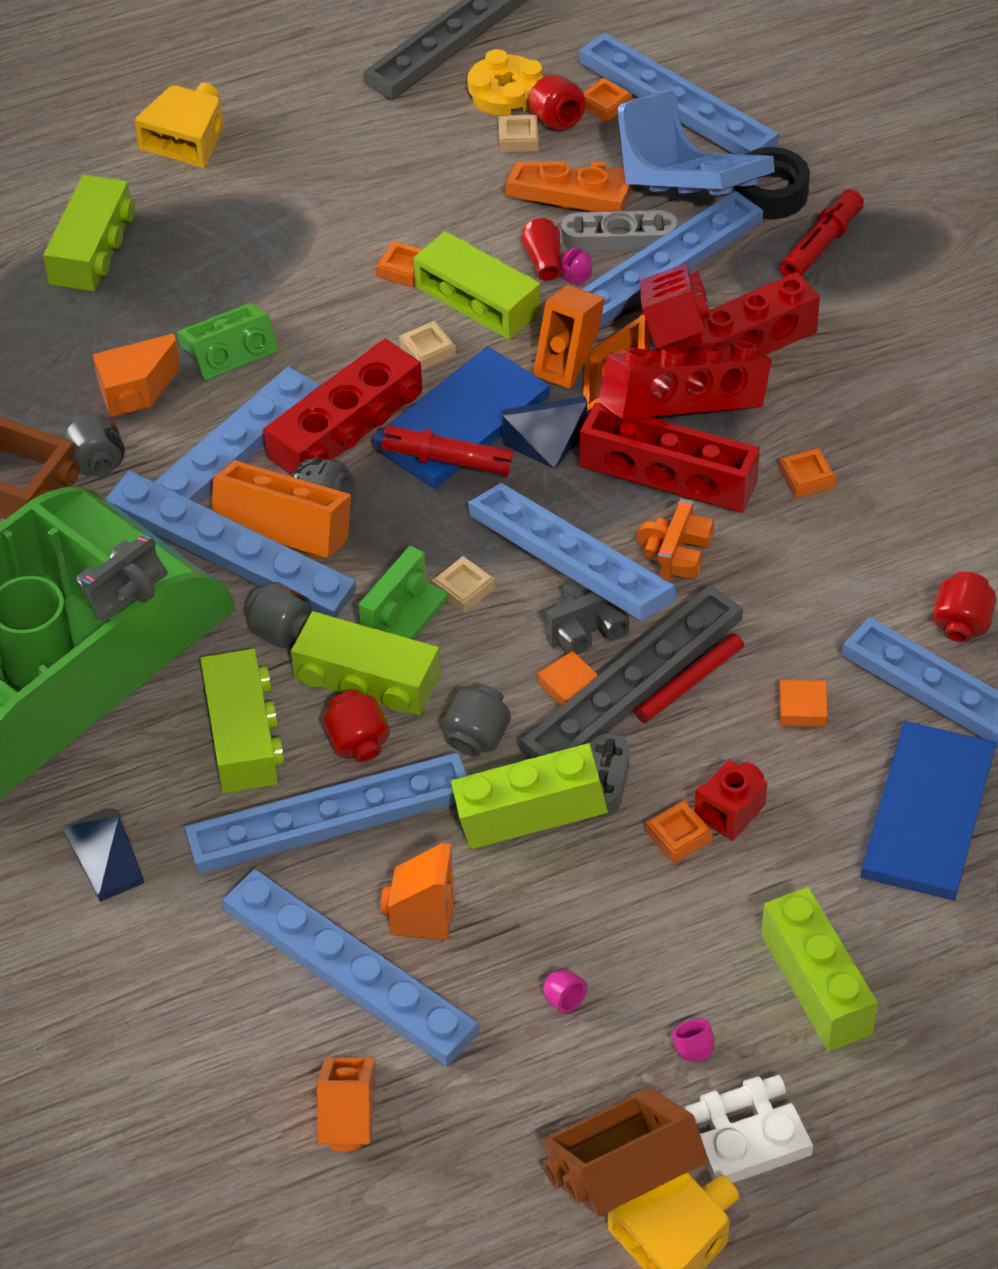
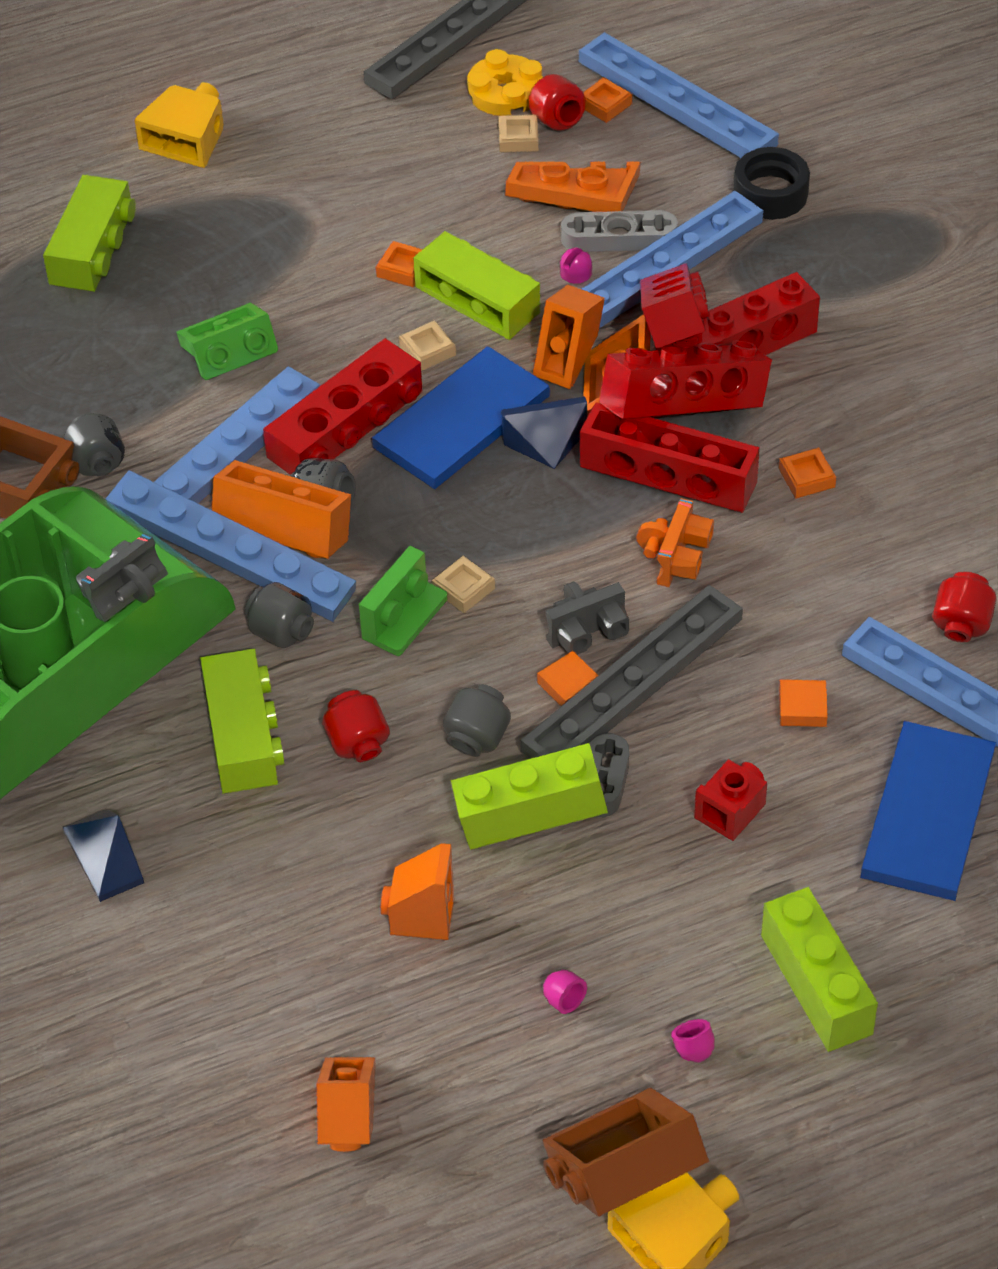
(136, 373): orange slope -> none
(323, 814): medium blue plate -> none
(351, 967): medium blue plate -> none
(365, 659): lime brick -> none
(446, 450): red pin -> none
(542, 245): red cone -> none
(572, 552): medium blue plate -> none
(663, 156): medium blue bracket -> none
(678, 831): orange tile -> none
(689, 678): red bar -> none
(754, 1143): white plate -> none
(830, 224): red pin -> none

